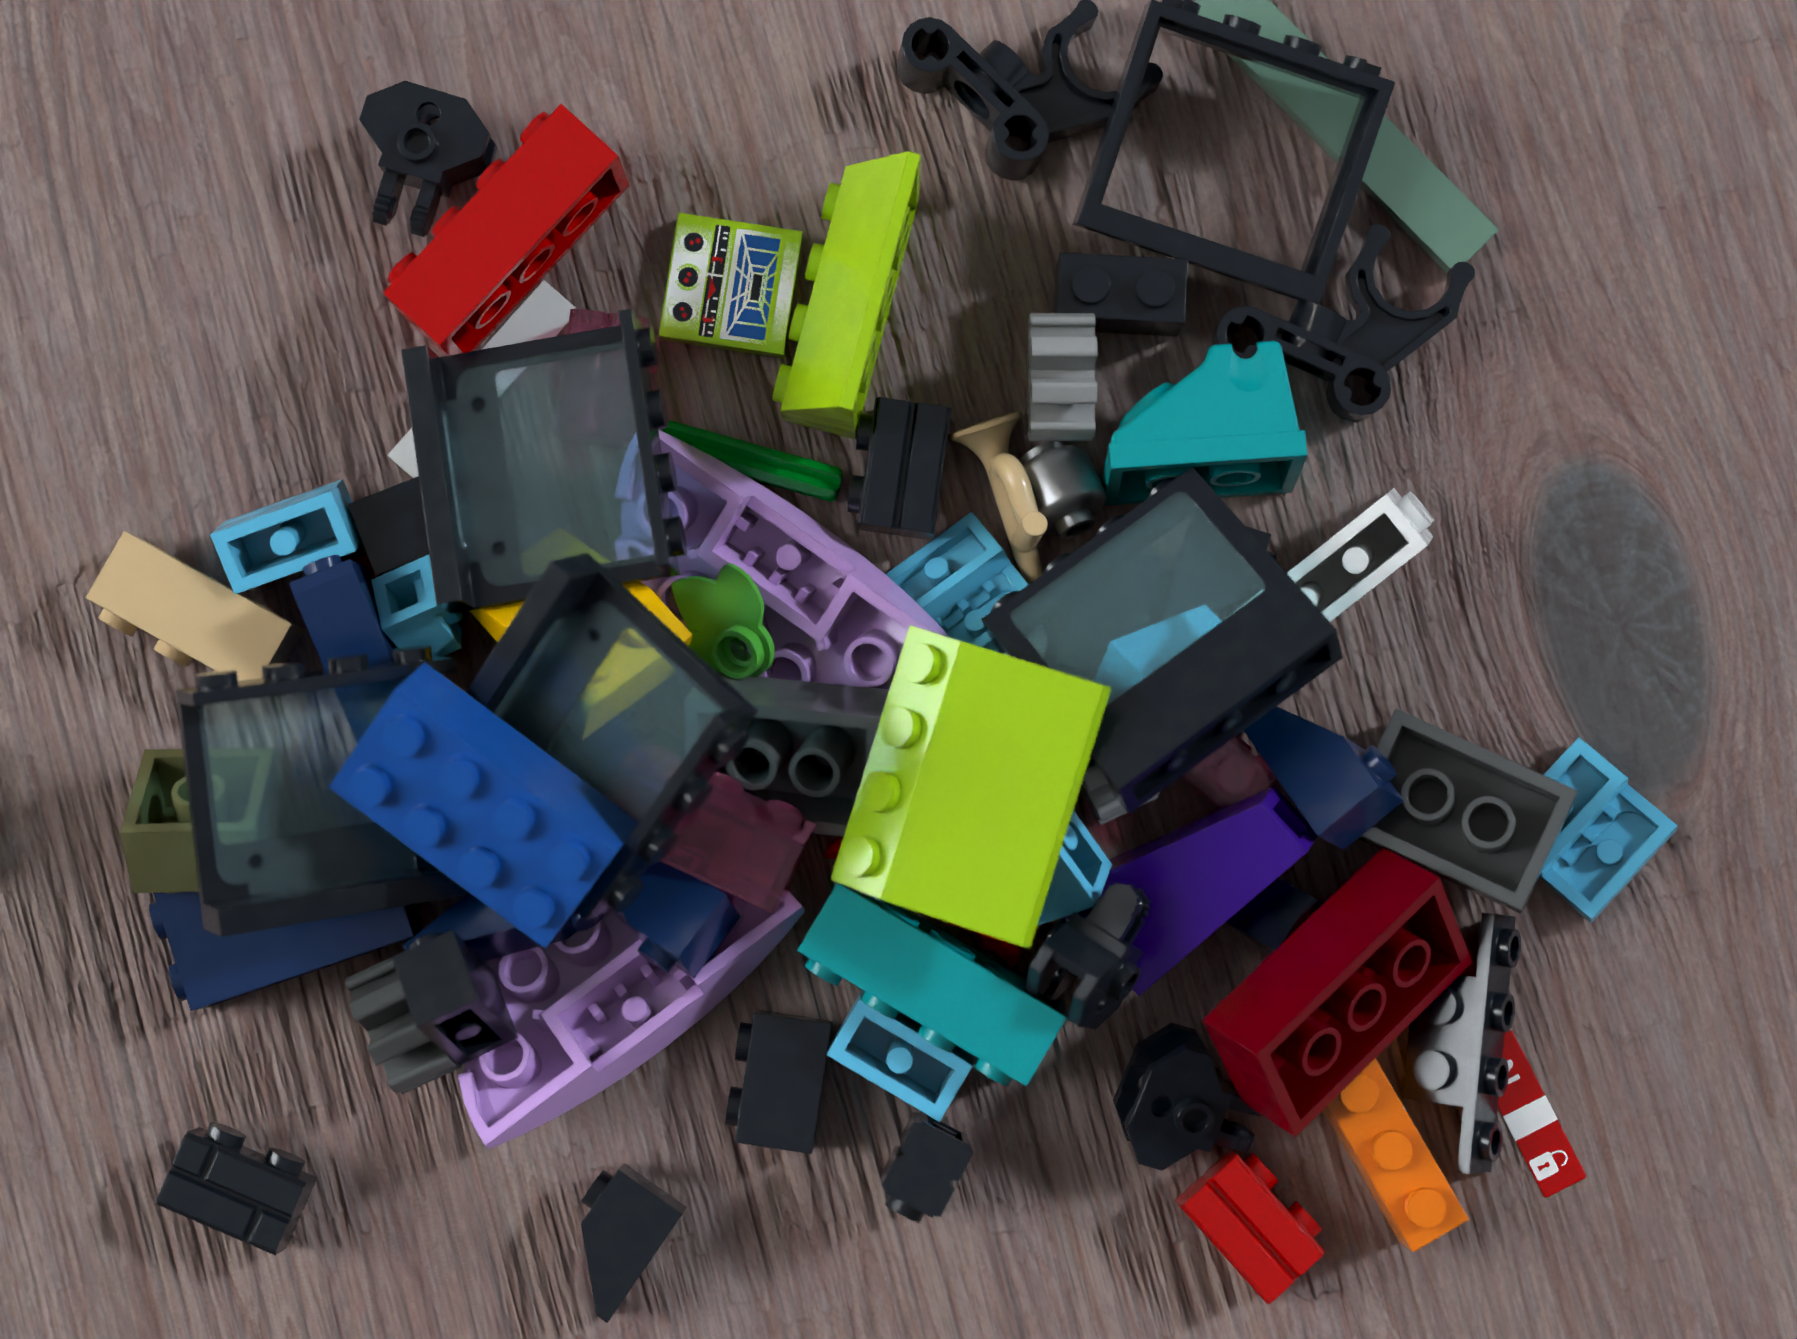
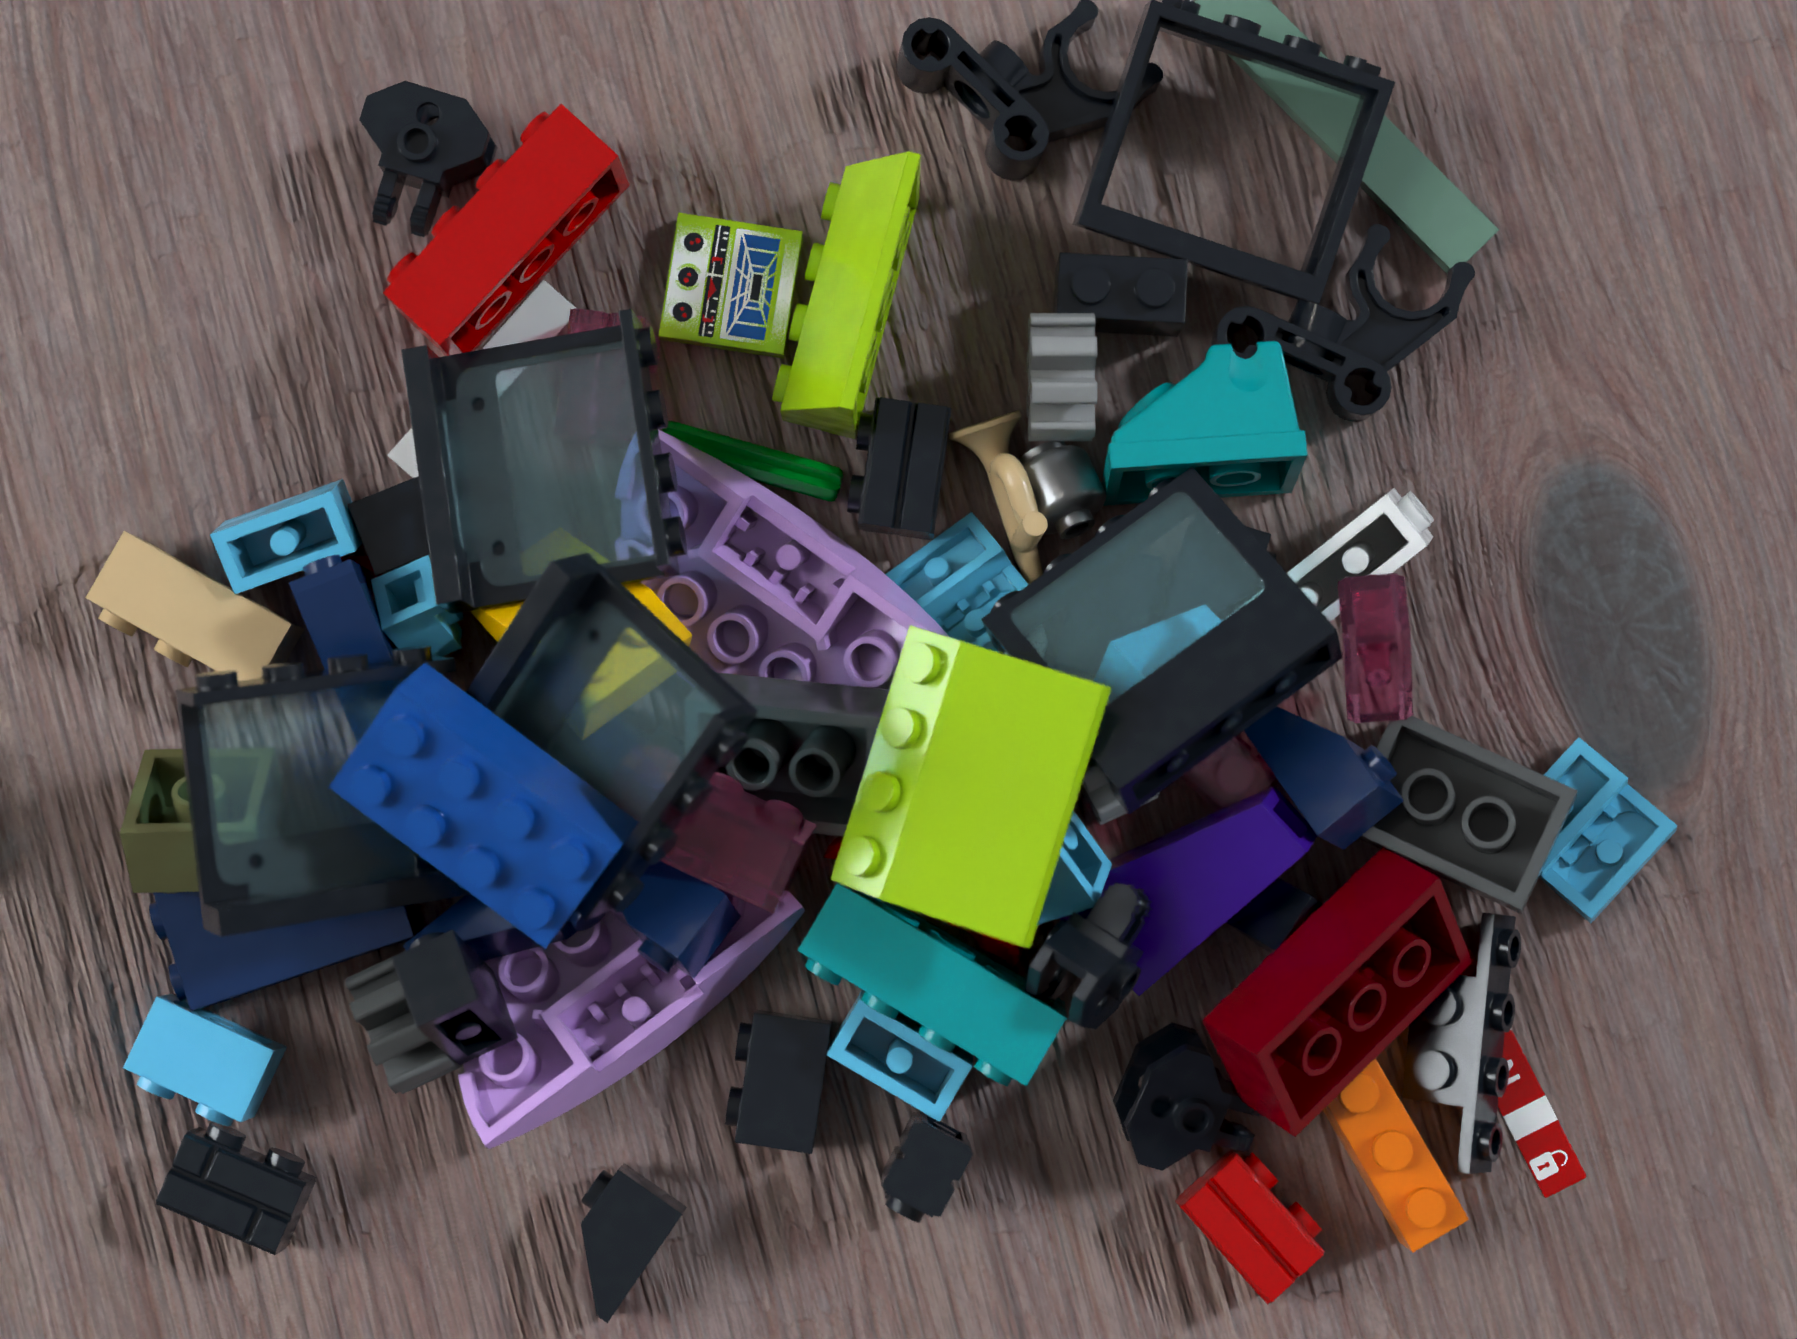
(203, 1060): none -> medium azure brick
(723, 615): bright green plate -> none
(1375, 648): none -> clear pink brick

